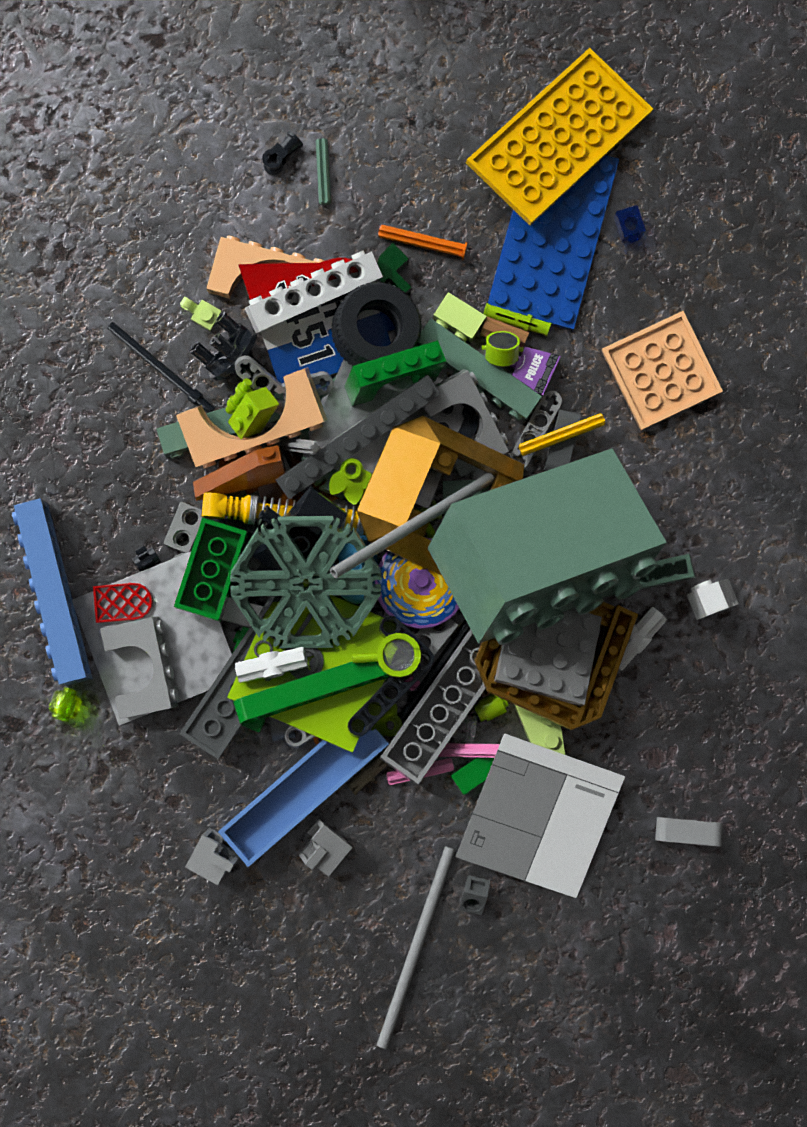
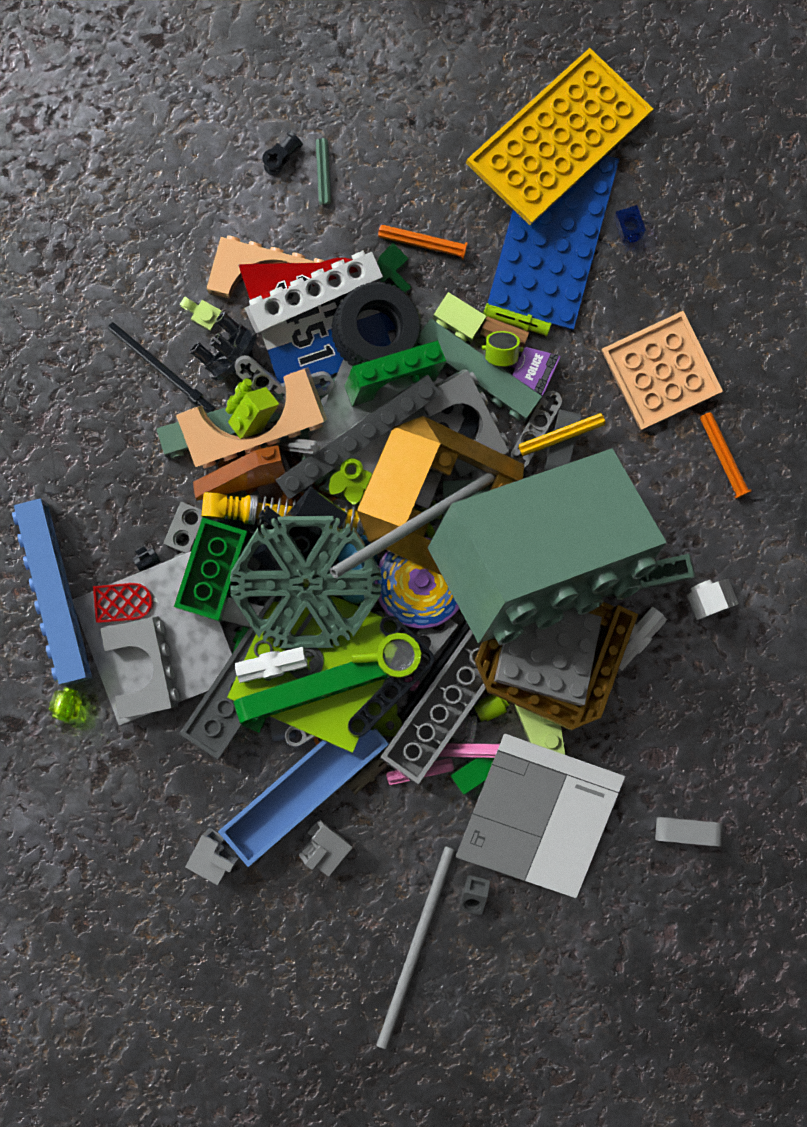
(724, 455): none -> orange axle

